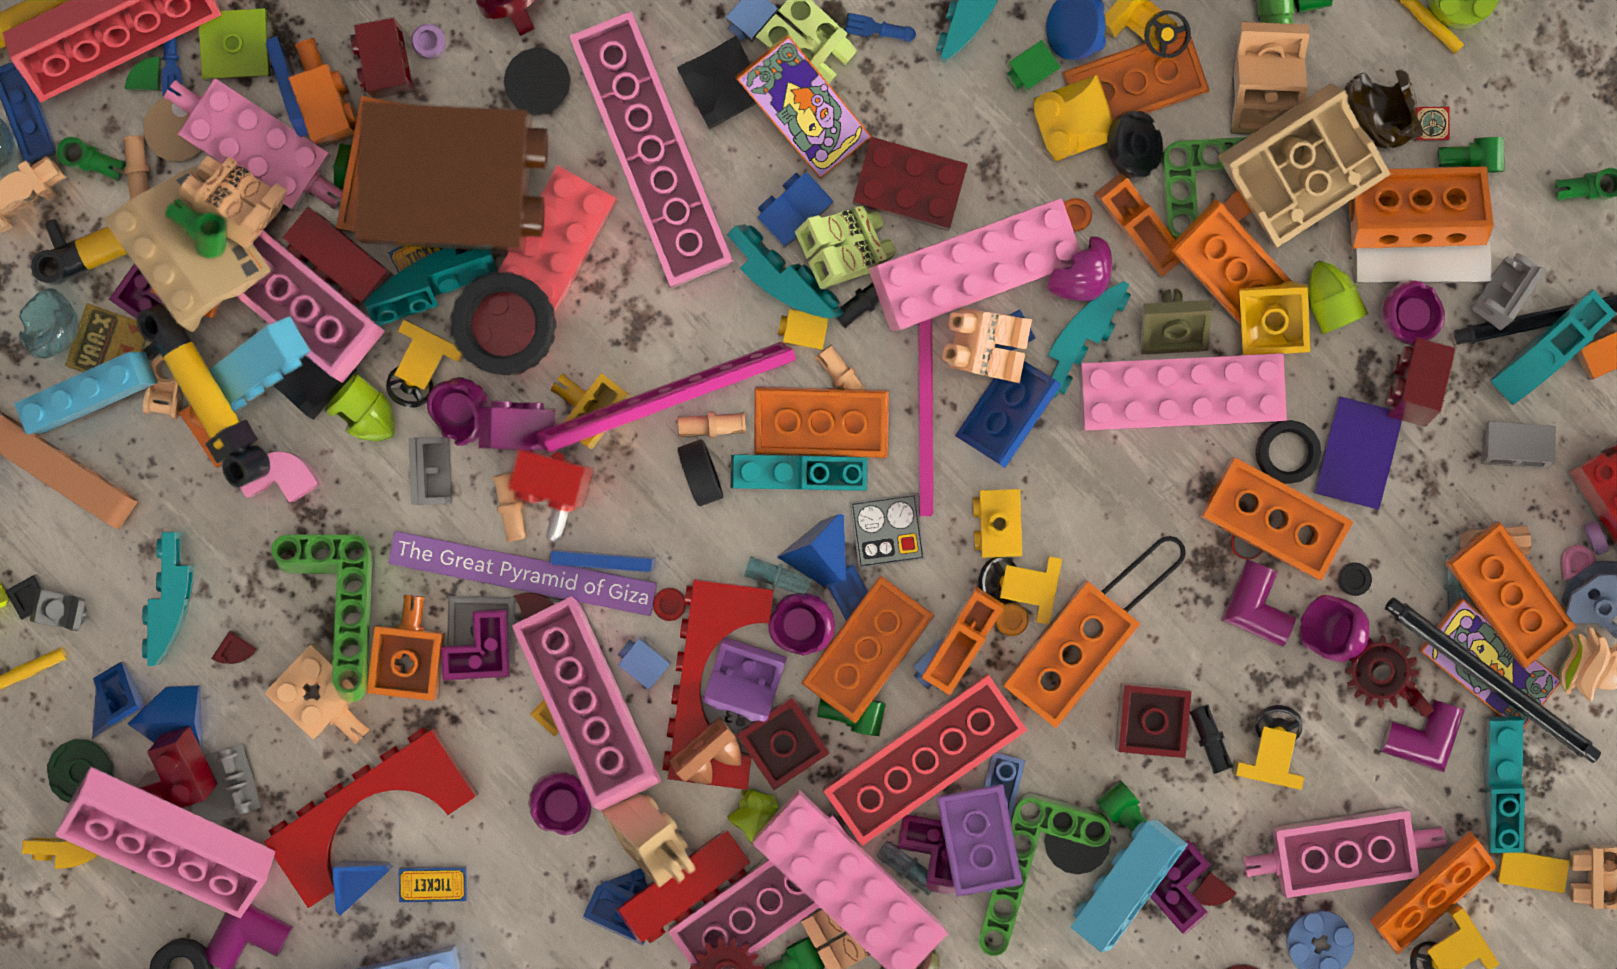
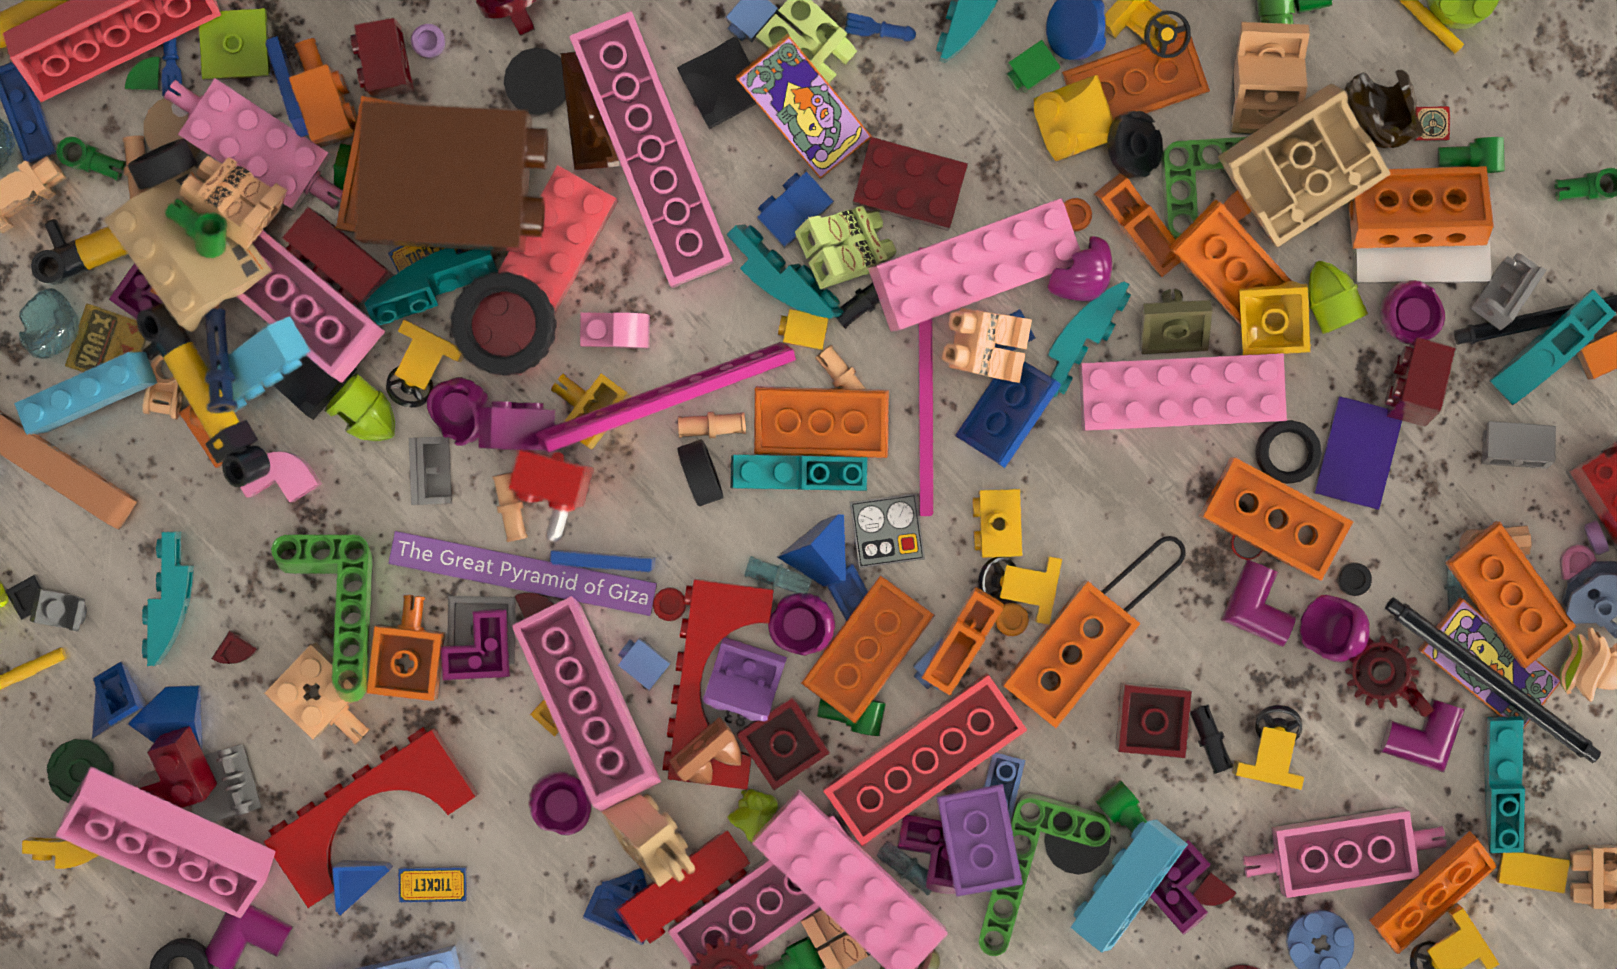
(161, 164): none -> black tyre
(216, 377): none -> dark blue pin
(588, 133): none -> reddish brown wing
(615, 330): none -> bright pink brick

